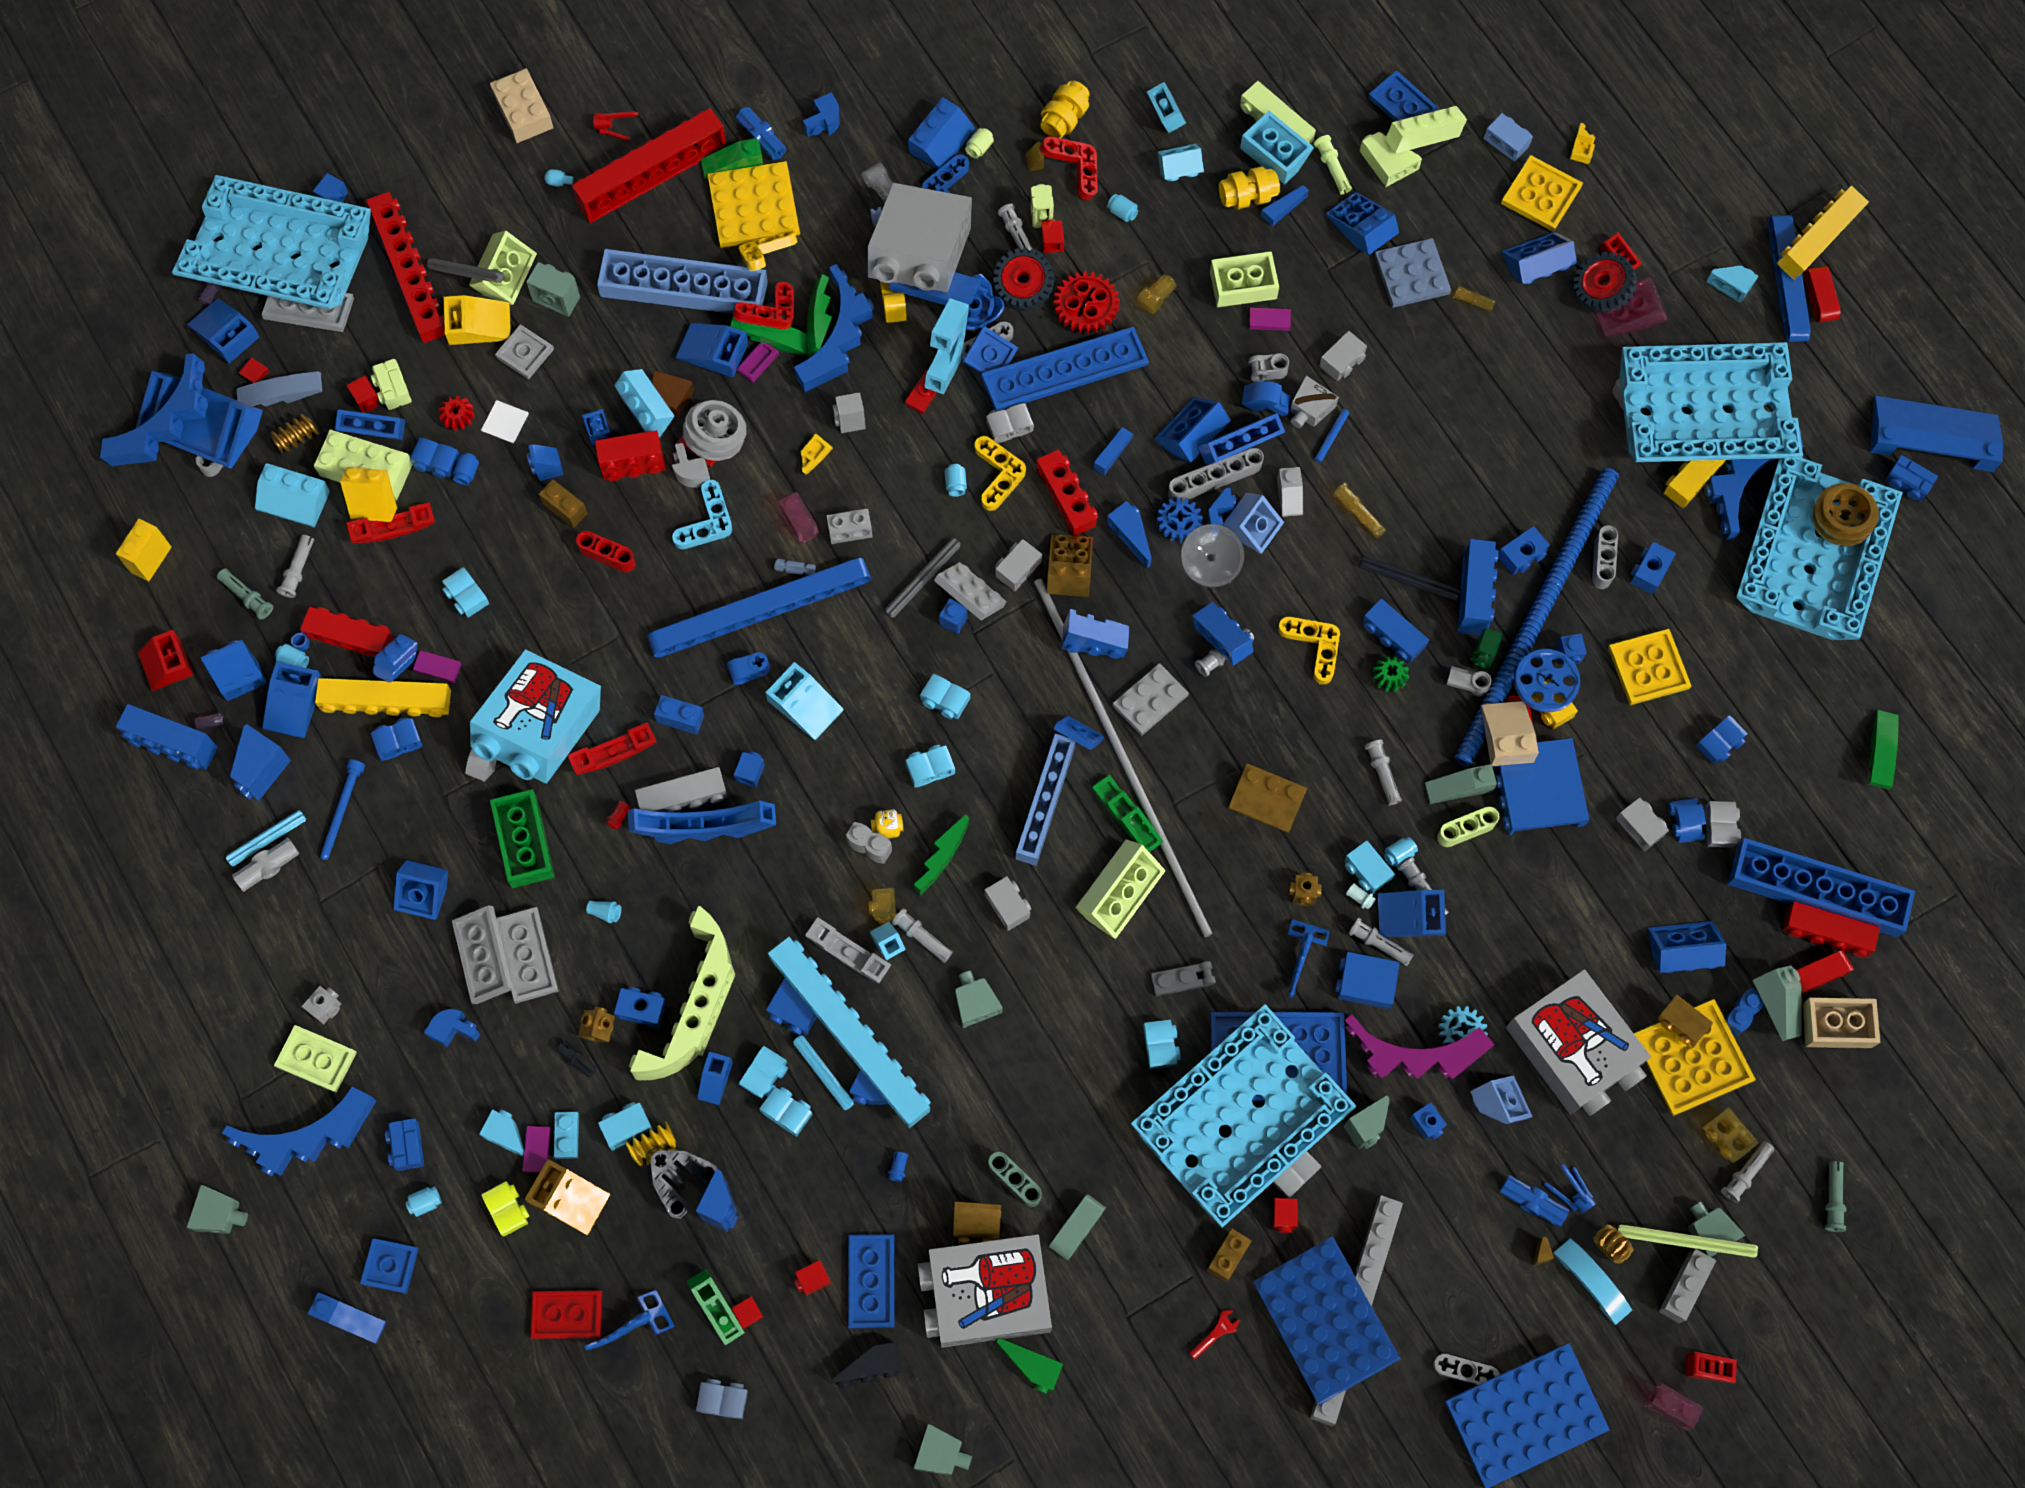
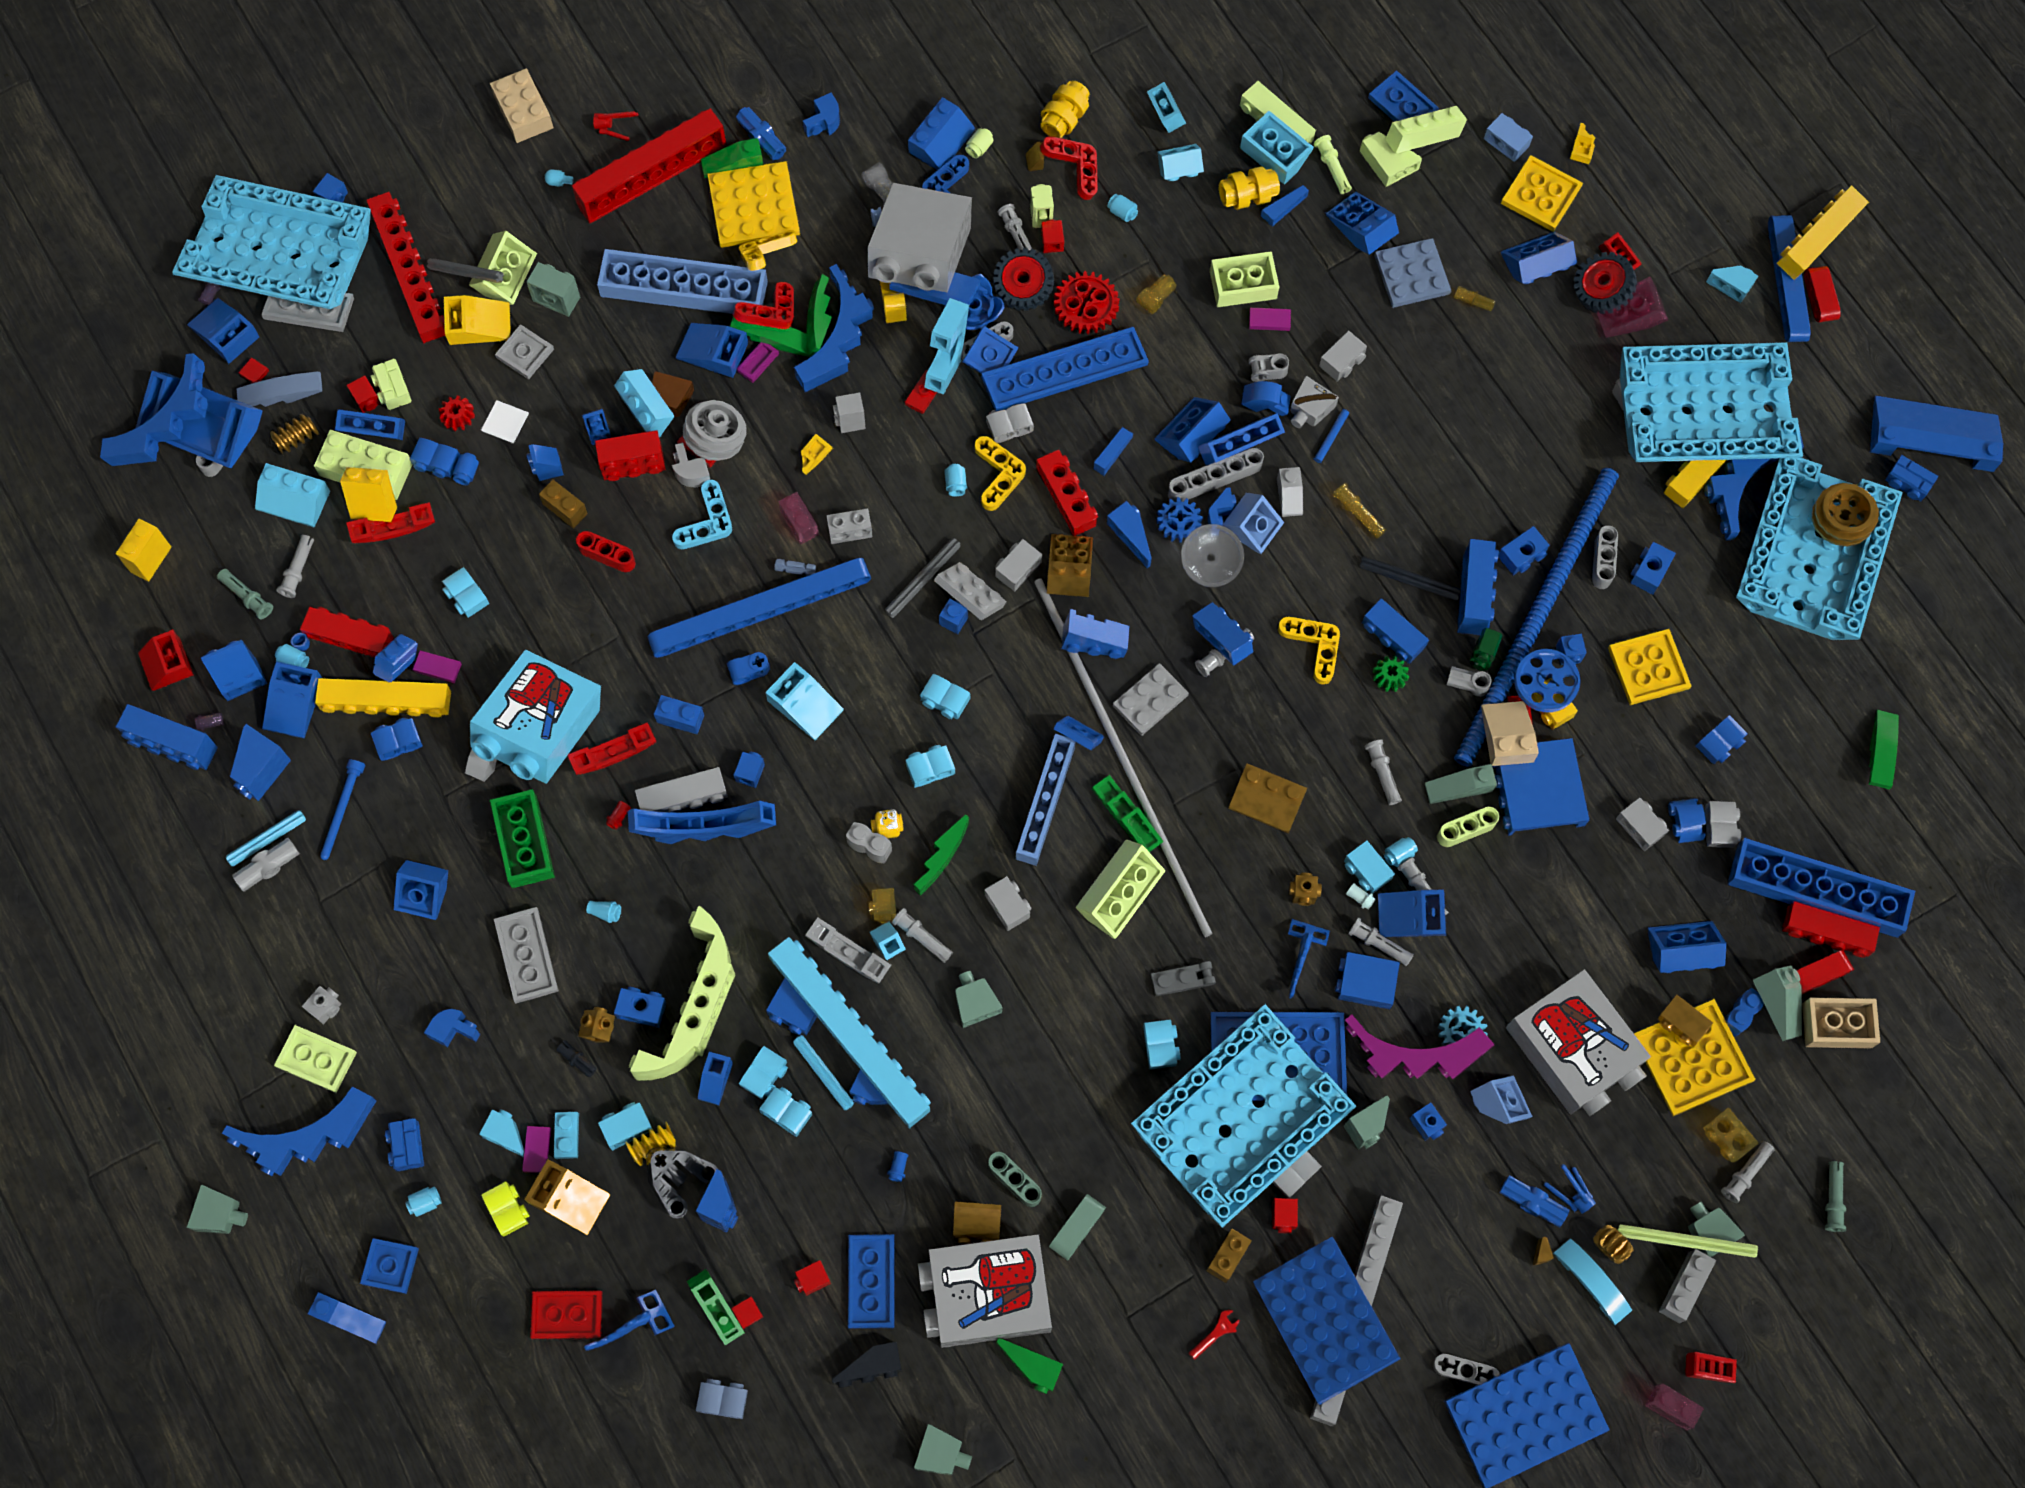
(482, 955): light grey plate -> none

